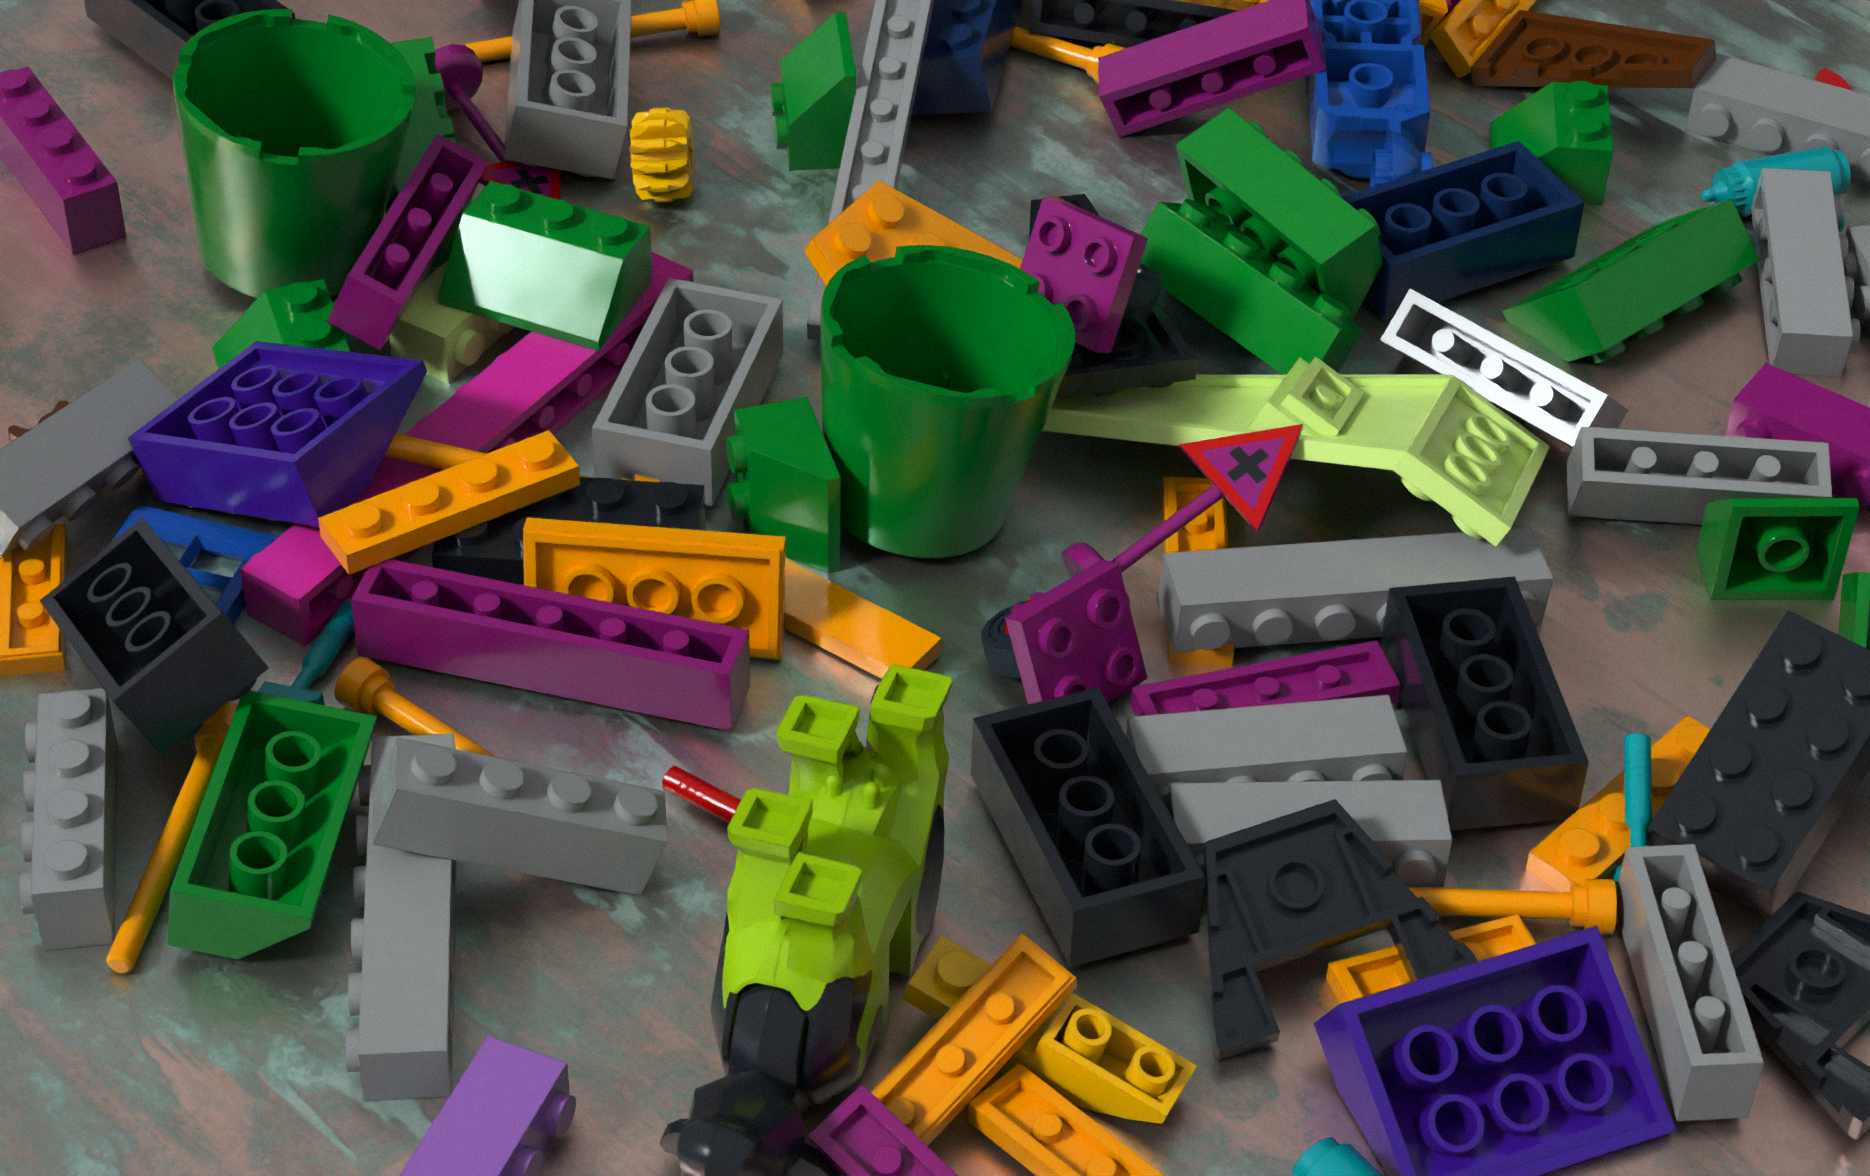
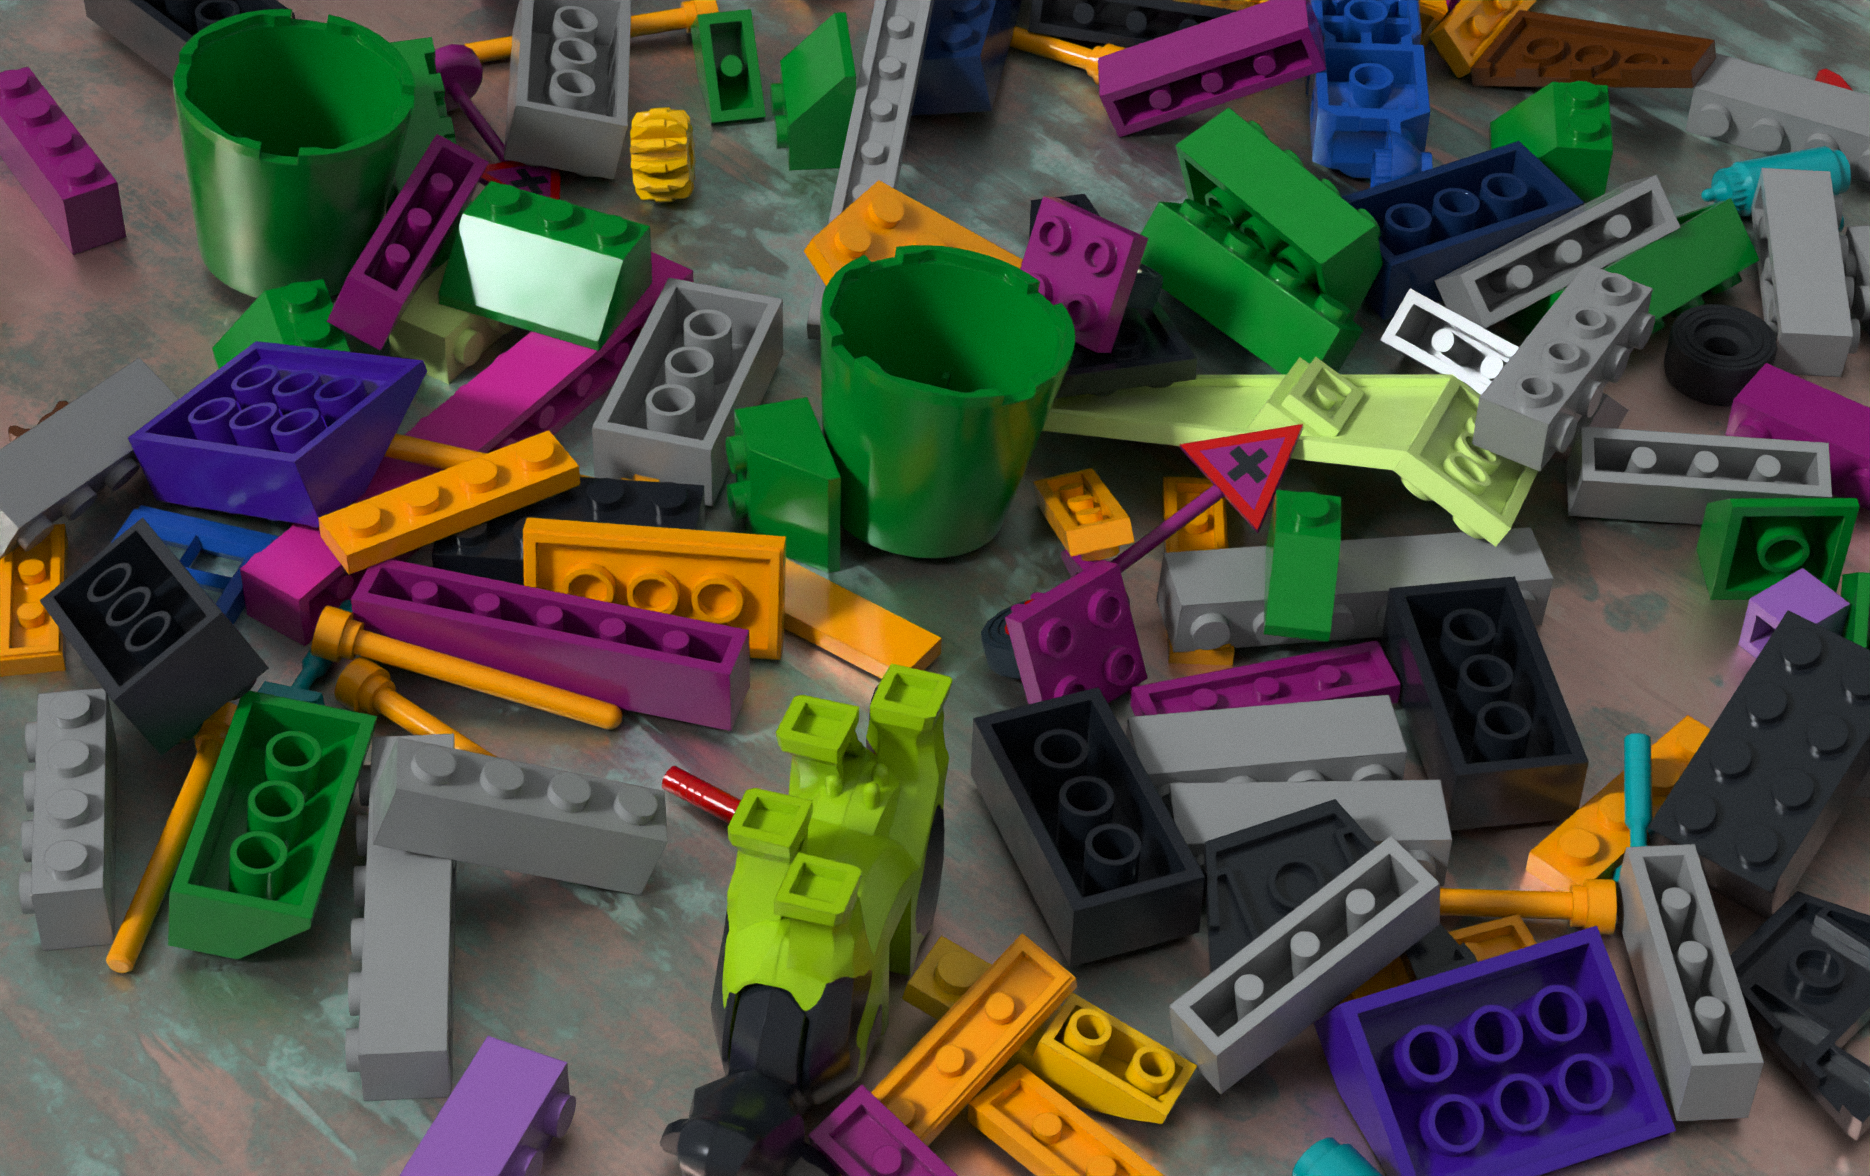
(342, 637): none -> light orange piece
(728, 66): none -> green slope
(1084, 514): none -> light orange plate
(1302, 565): none -> green slope
(1305, 964): none -> light grey brick
(1557, 251): none -> light grey brick
(1564, 367): none -> light grey brick
(1717, 352): none -> black tyre
(1799, 594): none -> medium lavender brick

